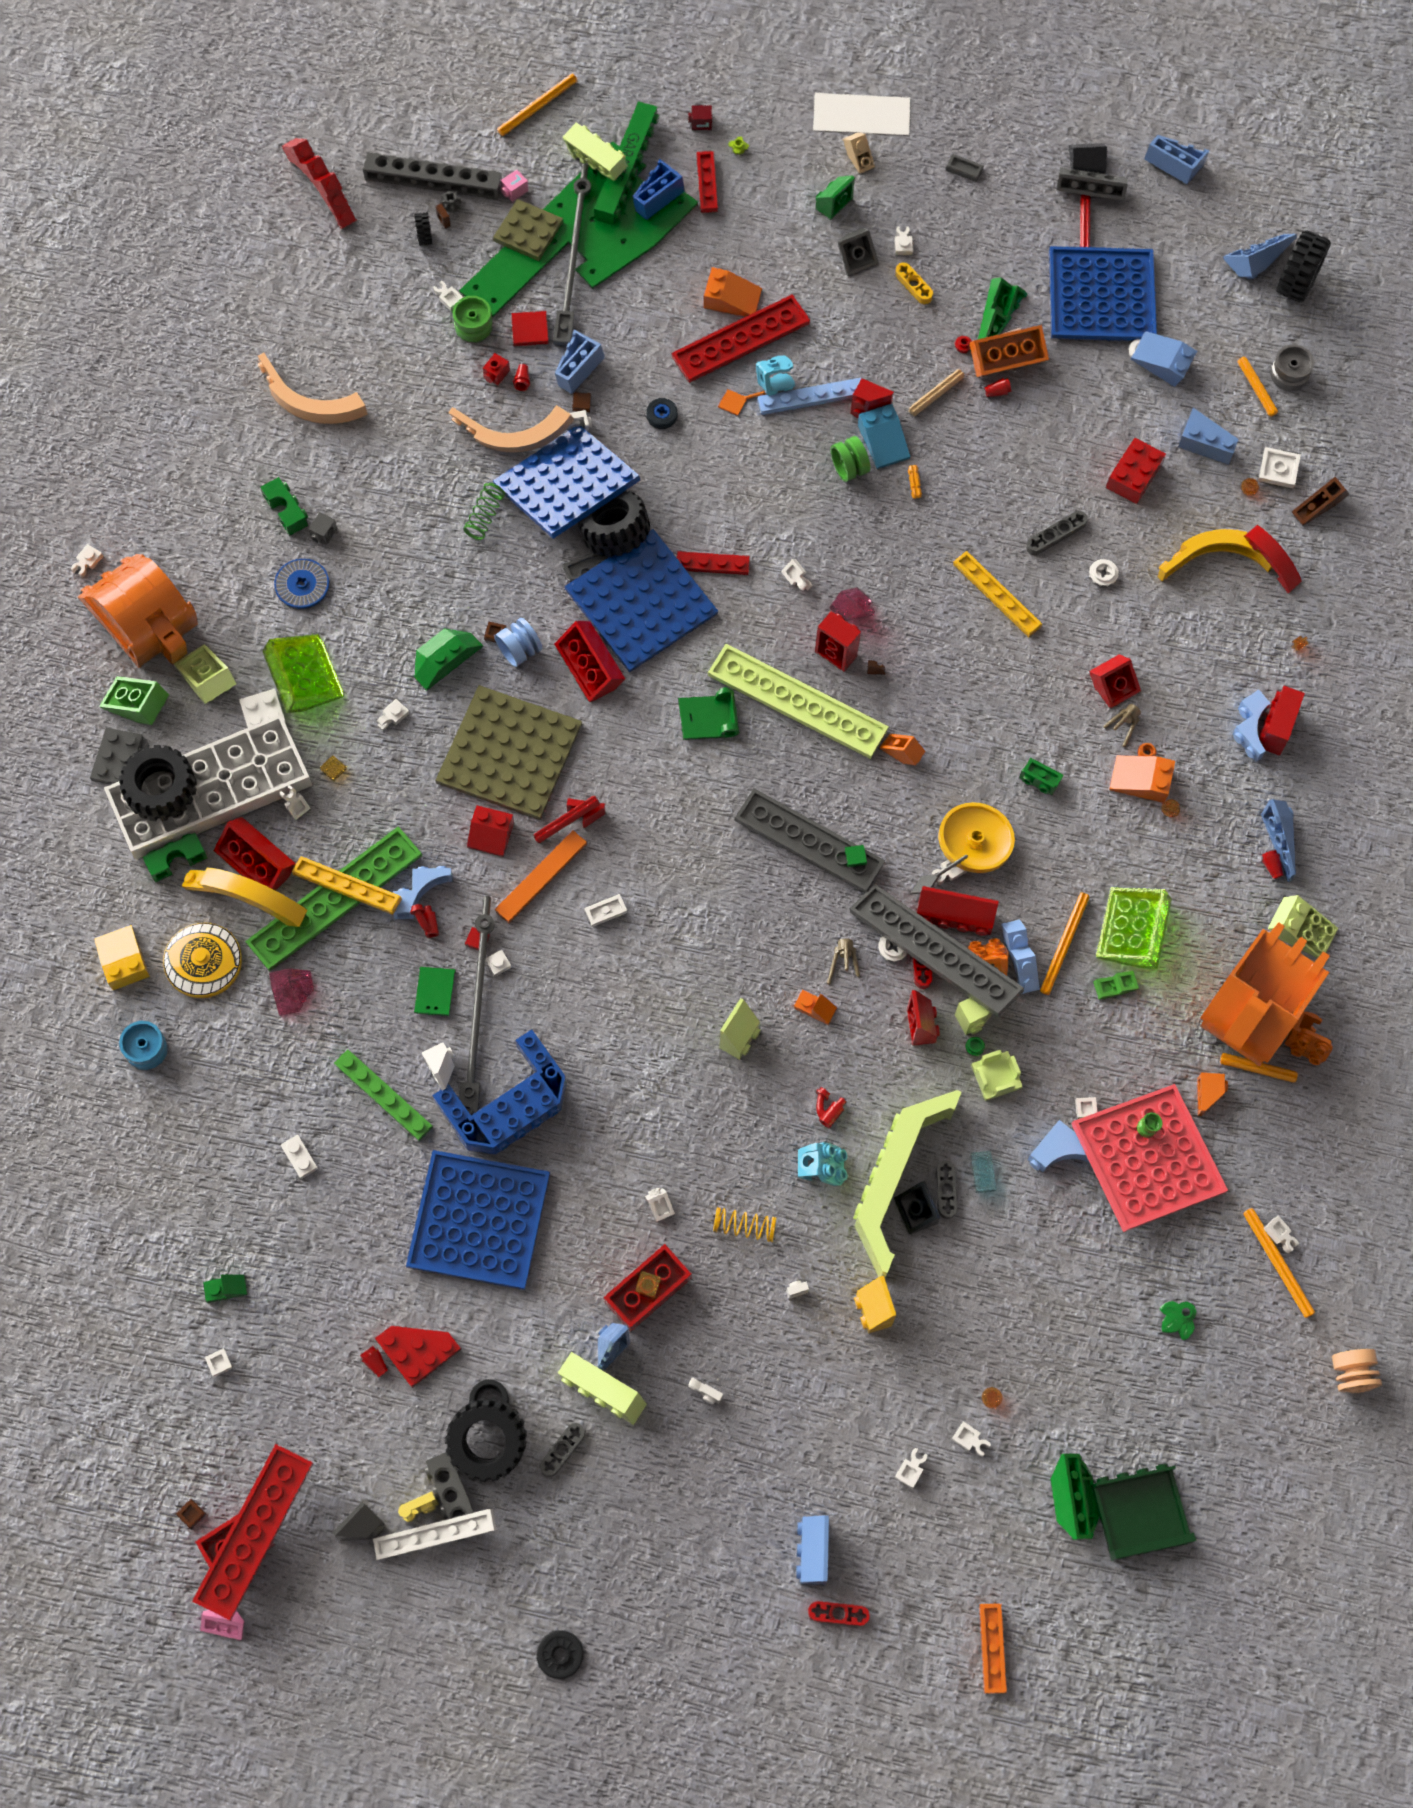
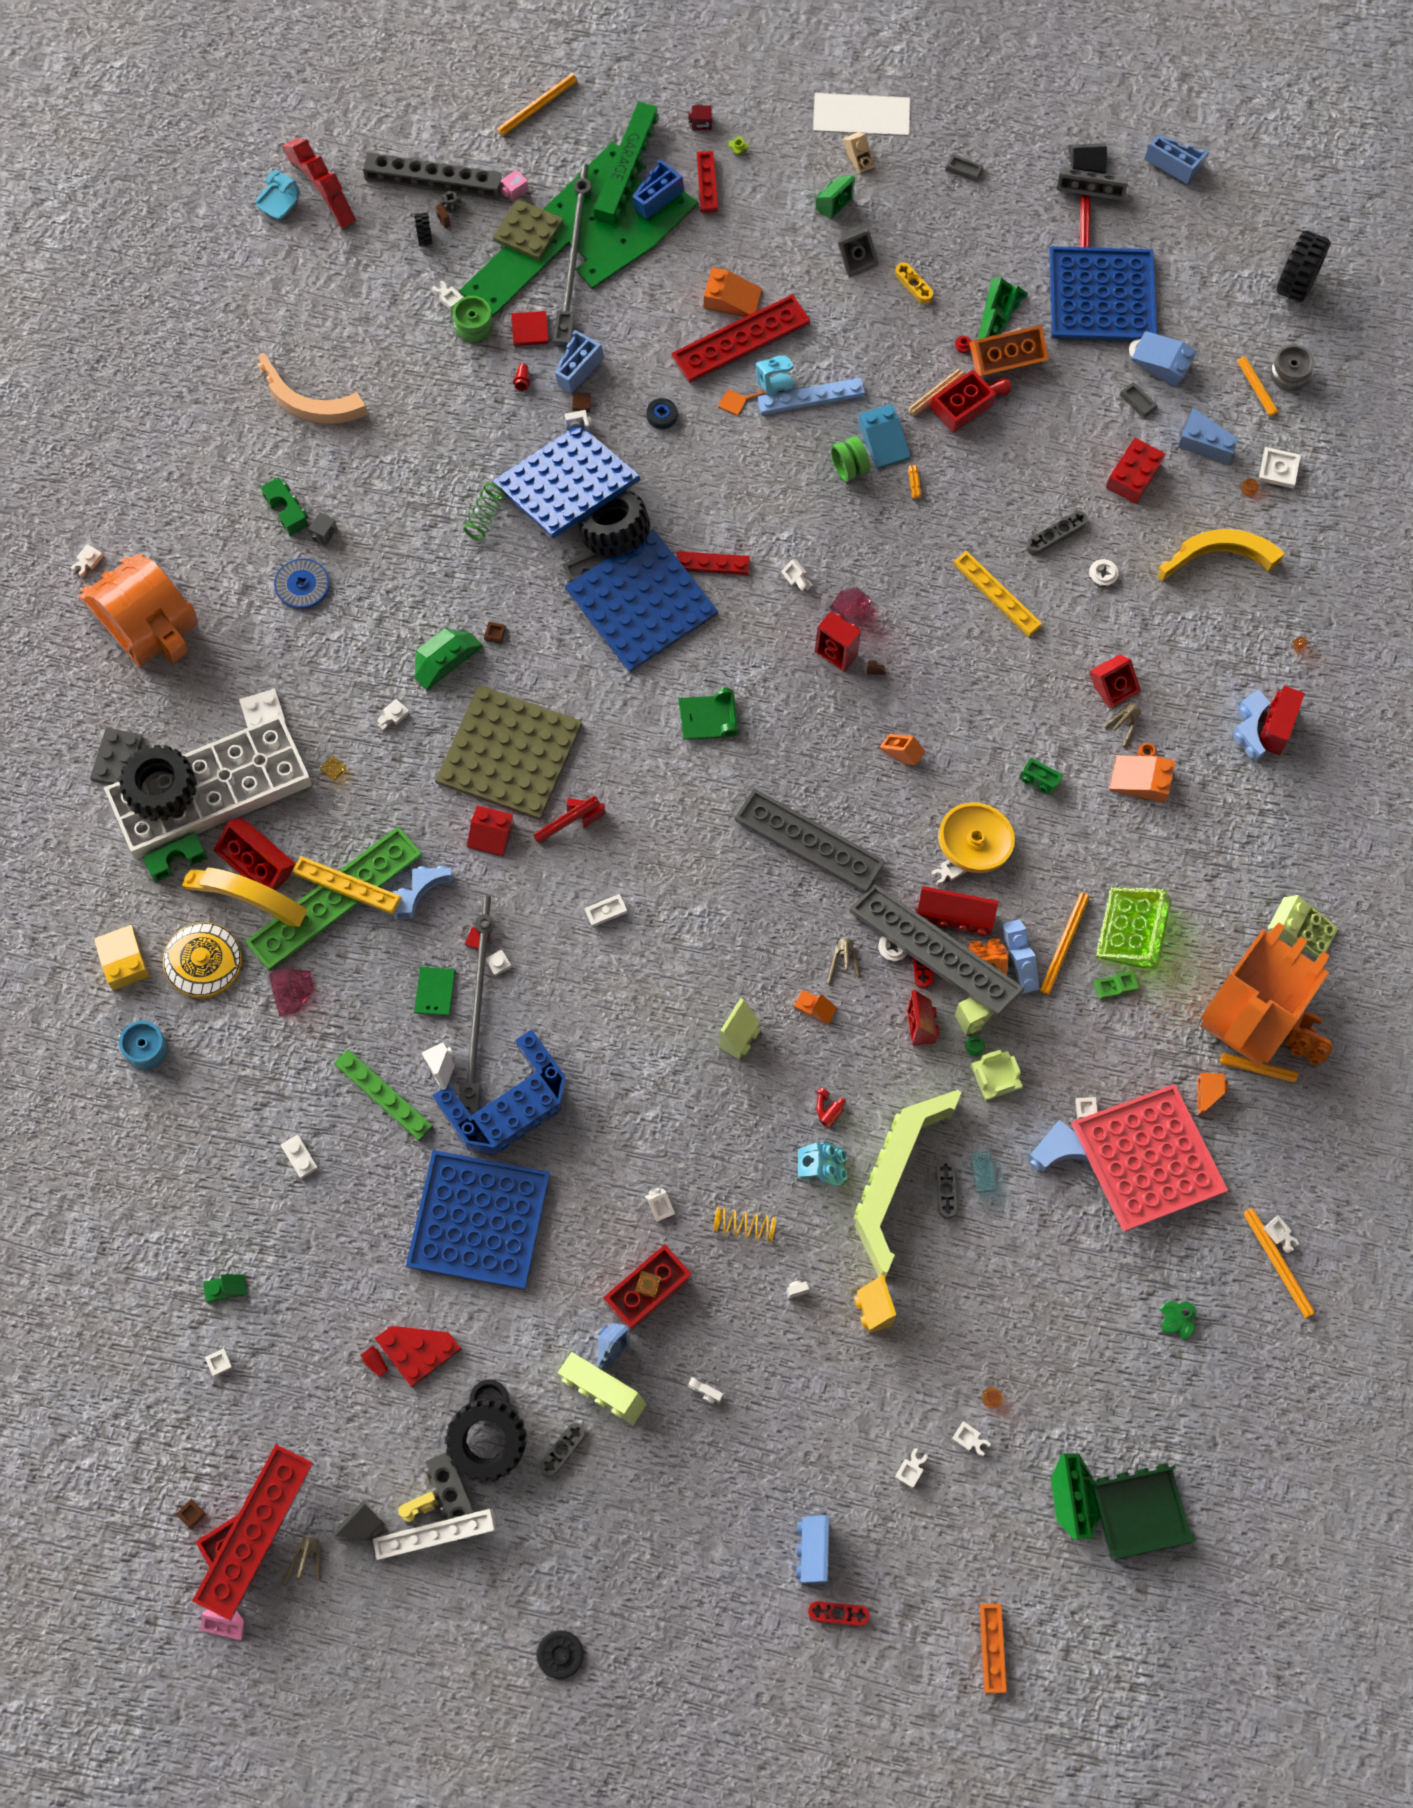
(135, 699): bright green slope -> none
(205, 673): yellowish green slope -> none
(278, 197): none -> medium azure piece
(295, 803): white plate -> none
(301, 672): clear neon green slope -> none
(306, 1548): none -> dark tan plant
(426, 919): red plant -> none
(496, 369): red brick -> none
(518, 642): light blue wheel -> none
(521, 441): light nougat arch -> none
(540, 876): orange tile -> none
(589, 660): red slope -> none
(594, 151): yellowish green wedge -> none
(798, 701): yellowish green plate -> none
(855, 856): green tile -> none
(869, 397): red slope -> none
(903, 242): white plate -> none
(917, 1208): black slope -> none
(930, 880): piece -> none
(963, 401): none -> red brick
(1138, 400): none -> dark grey tile
(1149, 1125): bright green wheel -> none
(1170, 808): clear orange plate -> none
(1258, 258): medium blue wedge -> none
(1273, 863): red cone -> none
(1276, 557): red slope -> none
(1279, 824): medium blue wedge -> none
(1321, 501): reddish brown slope -> none
(1356, 1370): light nougat wheel -> none

